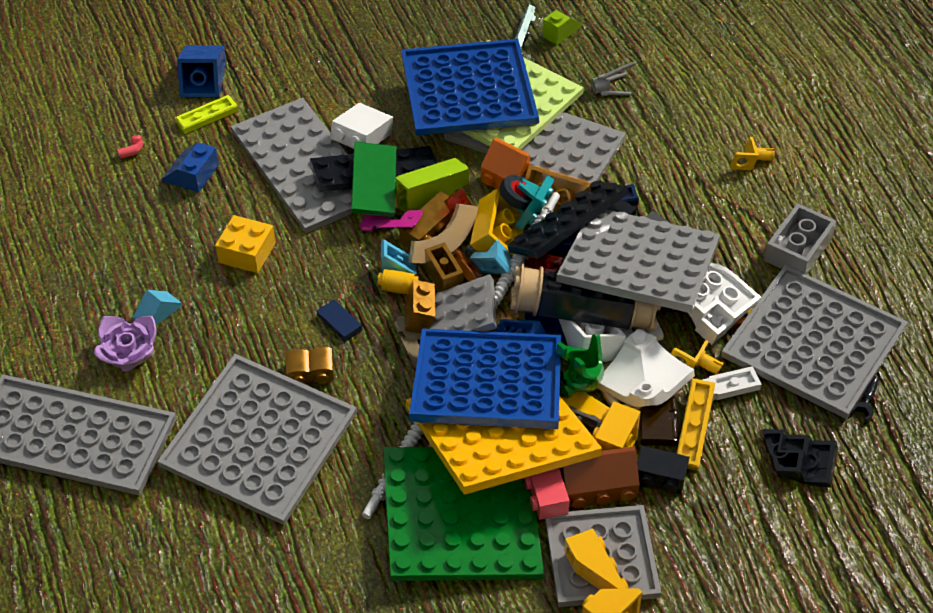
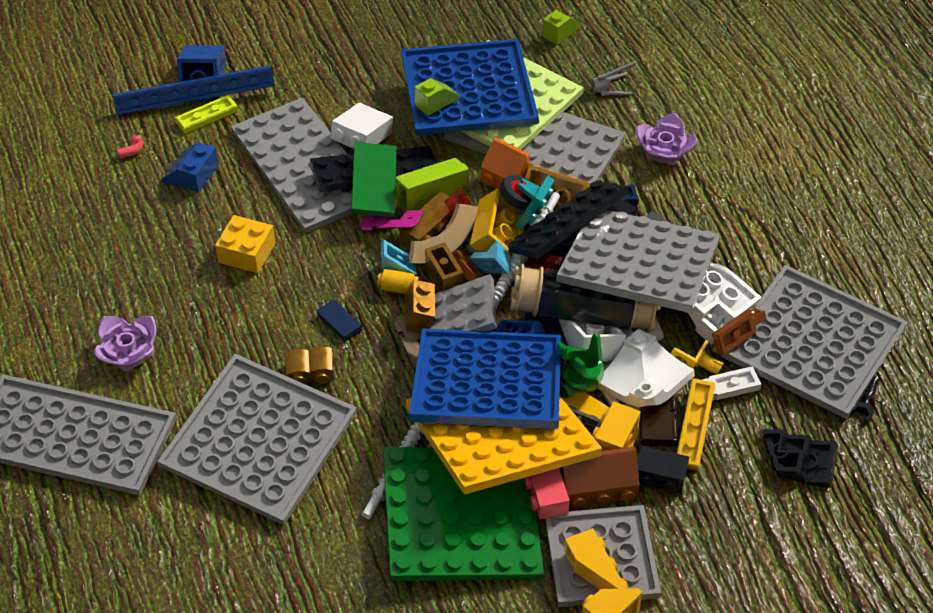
(157, 304): medium azure slope -> none
(193, 90): none -> blue tile
(433, 96): none -> lime slope
(523, 33): light aqua piece -> none
(666, 140): none -> lavender brick
(737, 330): none -> dark orange hinge
(751, 154): yellow bracket -> none
(800, 239): light grey brick -> none

